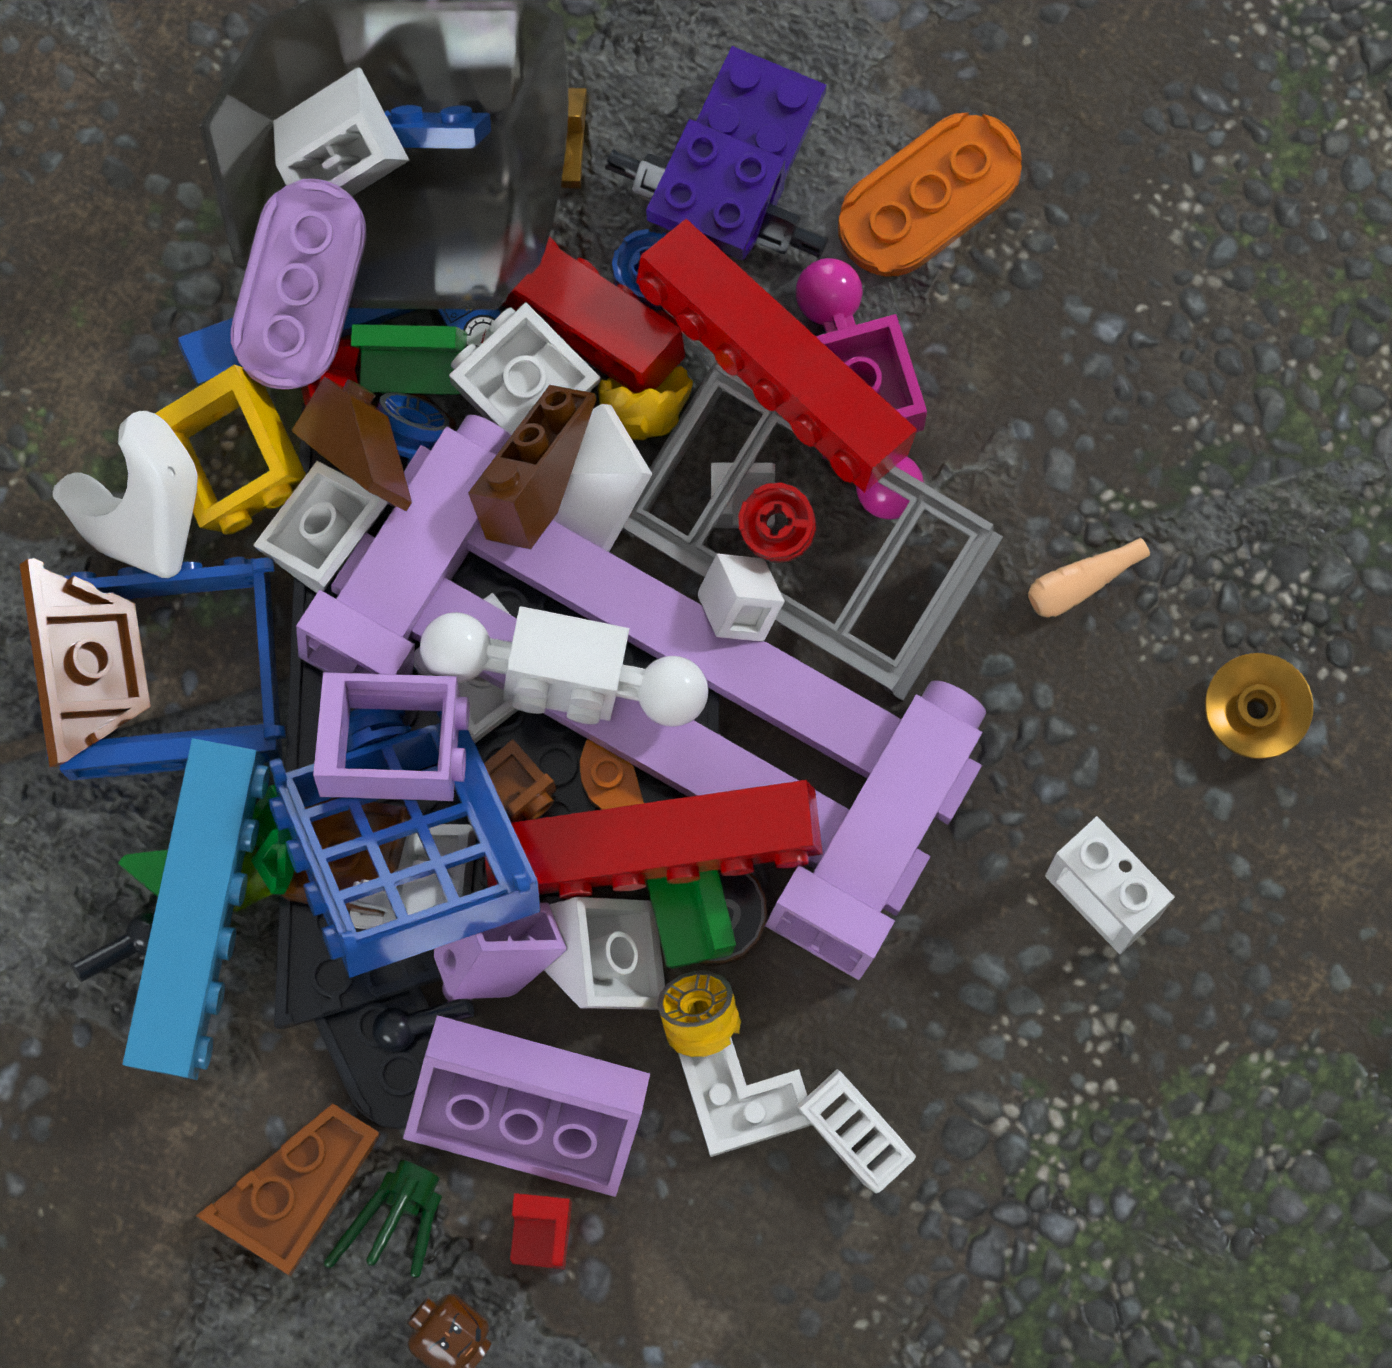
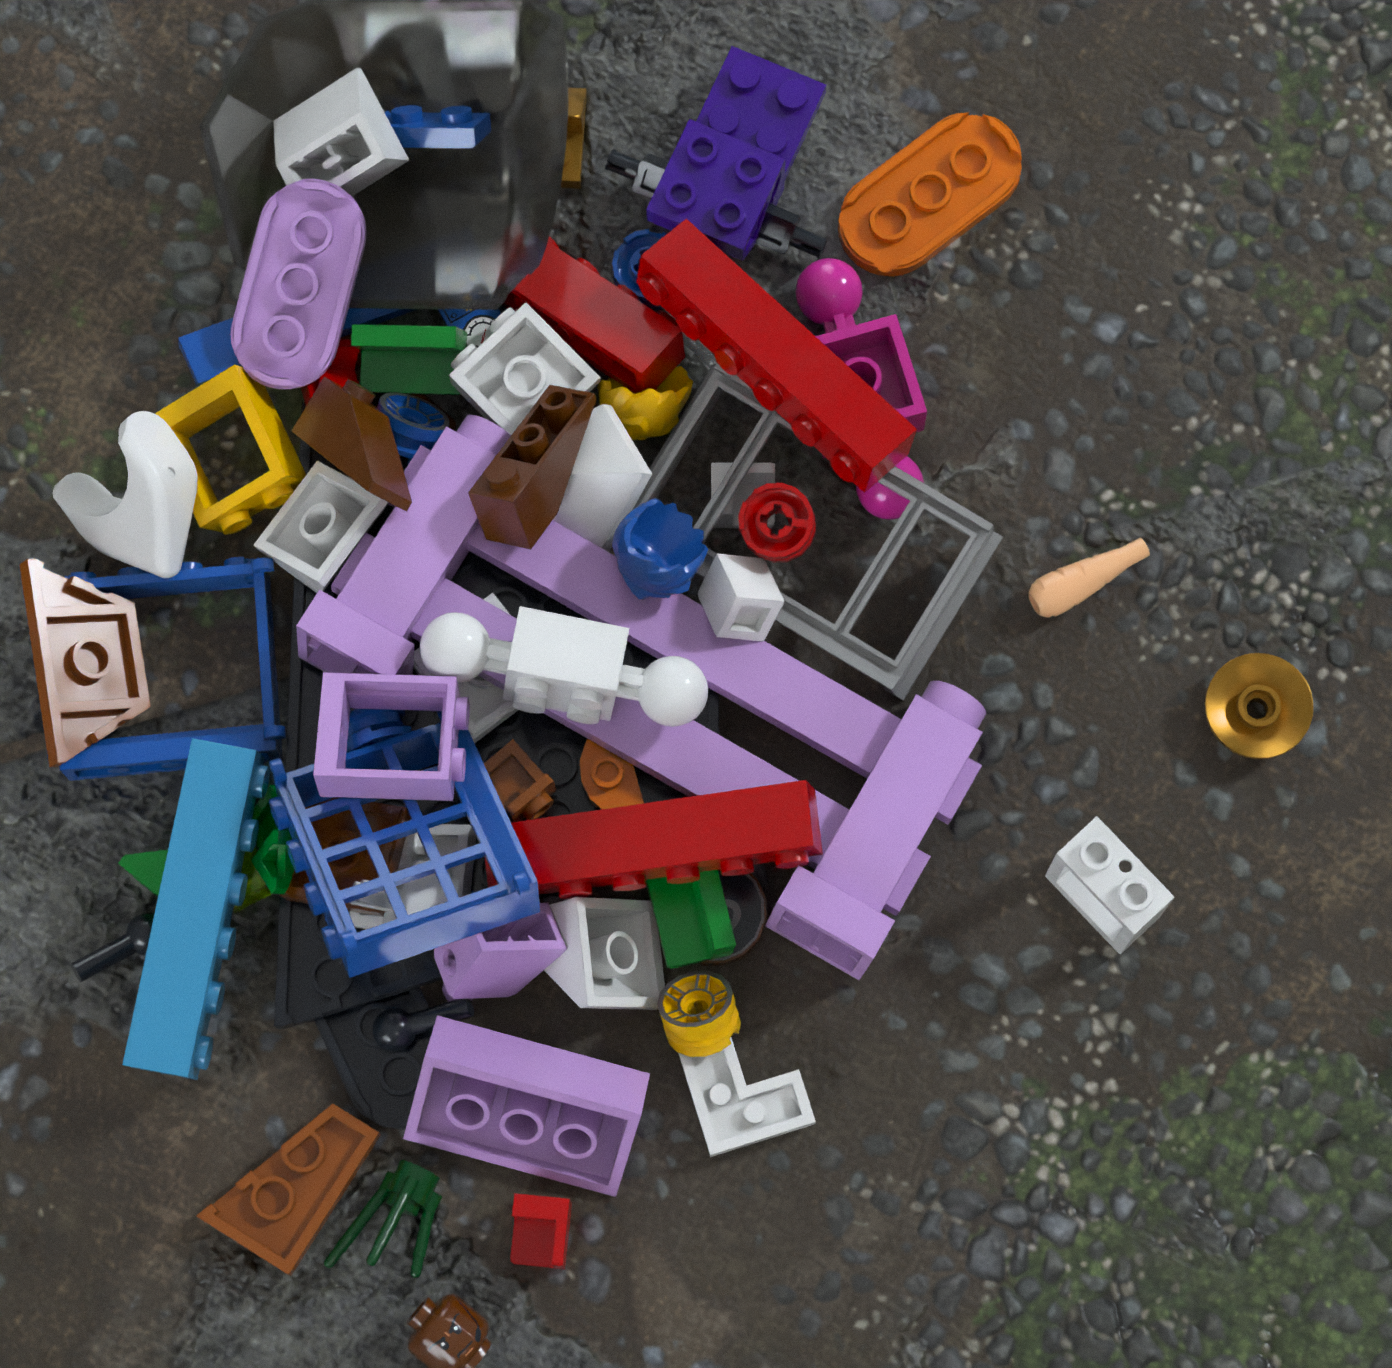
(658, 550): none -> blue hair
(888, 1163): white slope -> none

